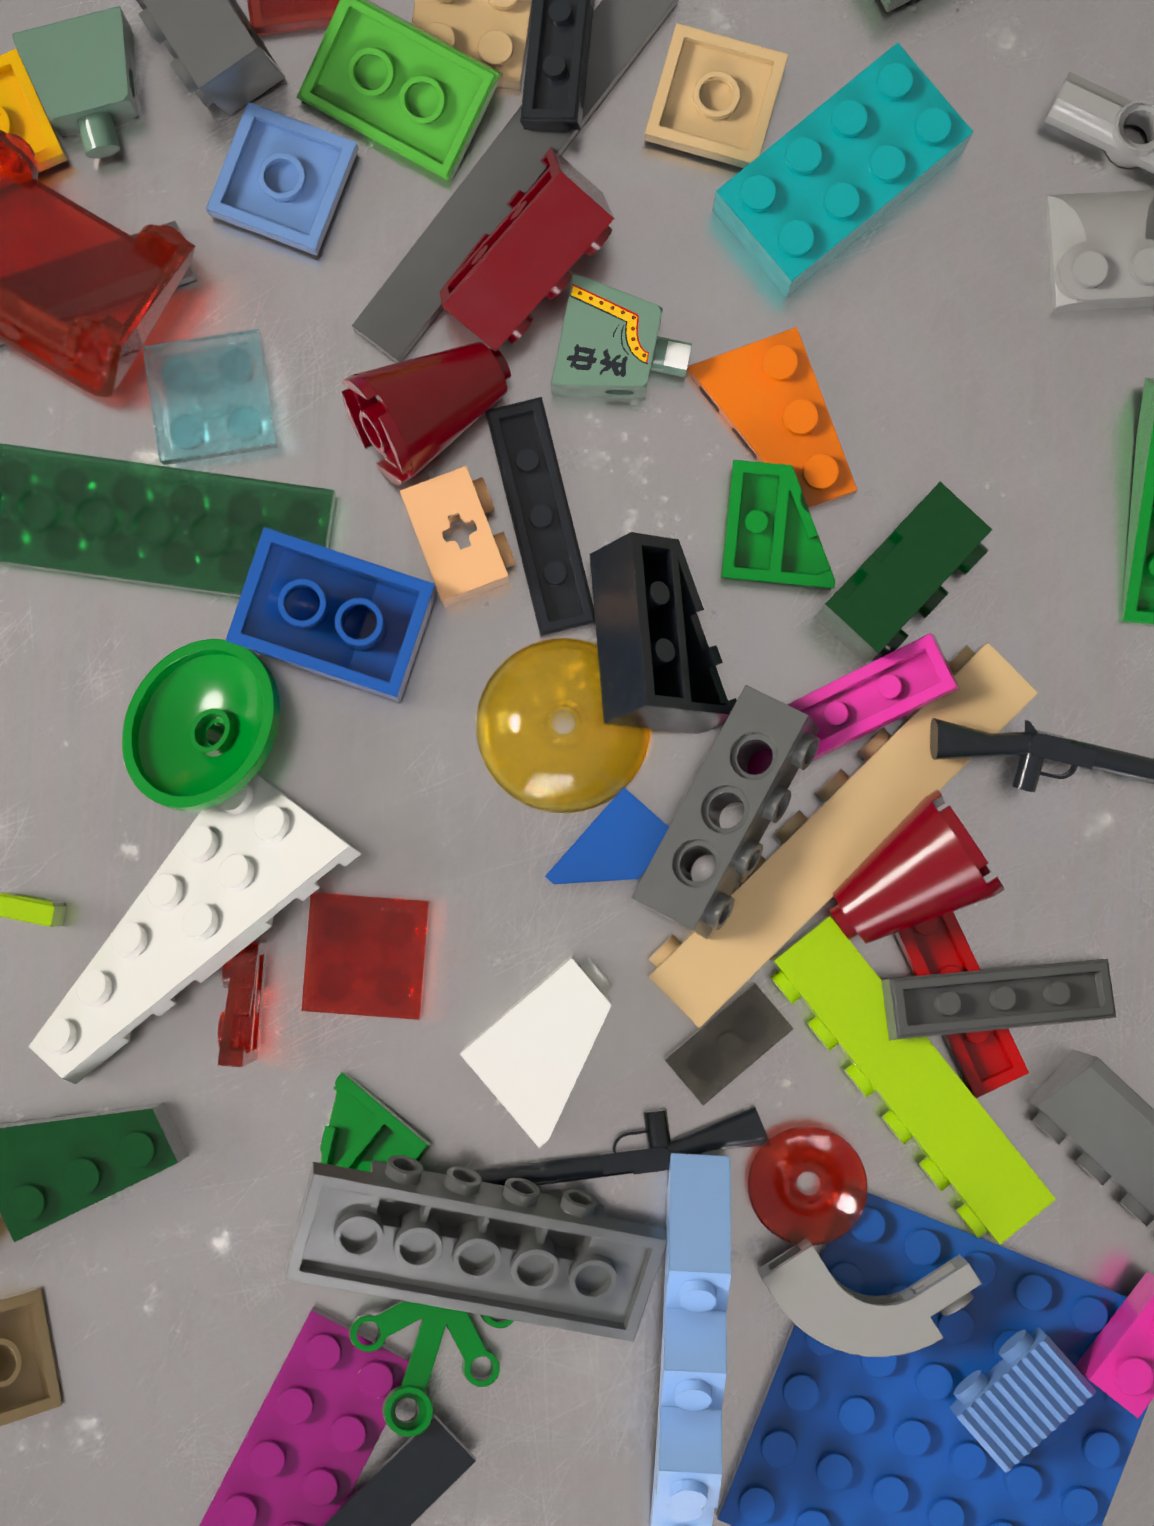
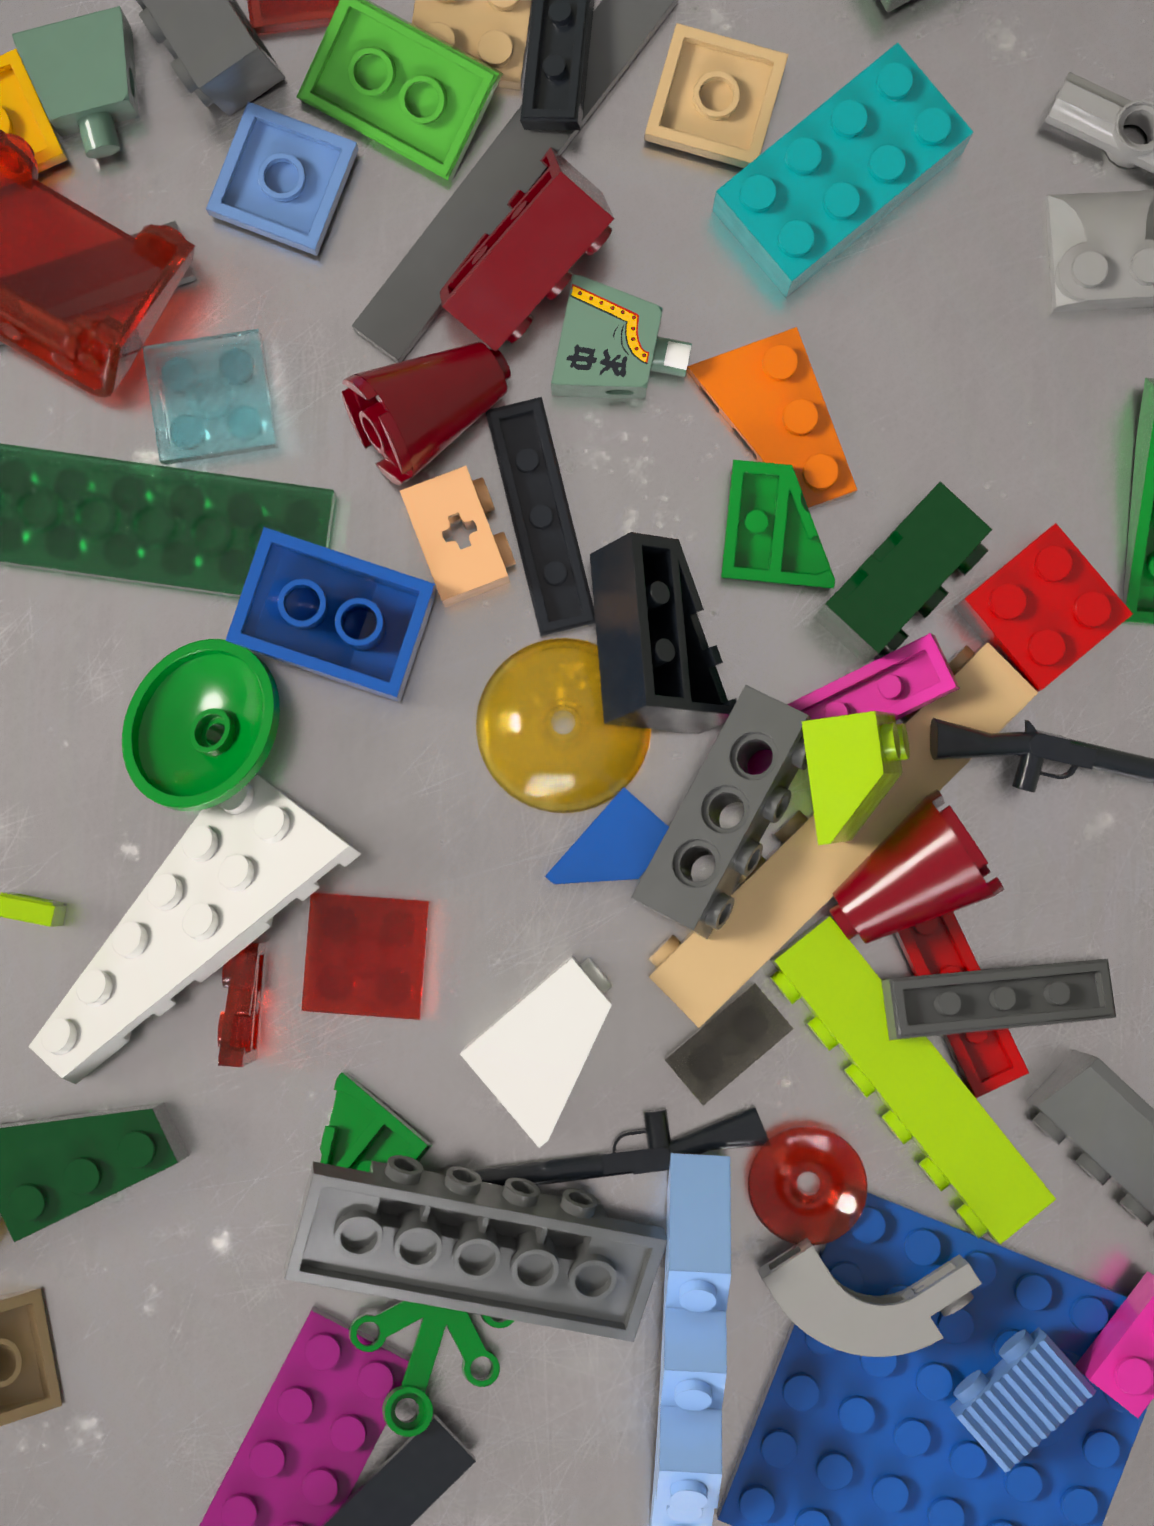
(851, 769): none -> lime slope
(1044, 608): none -> red brick

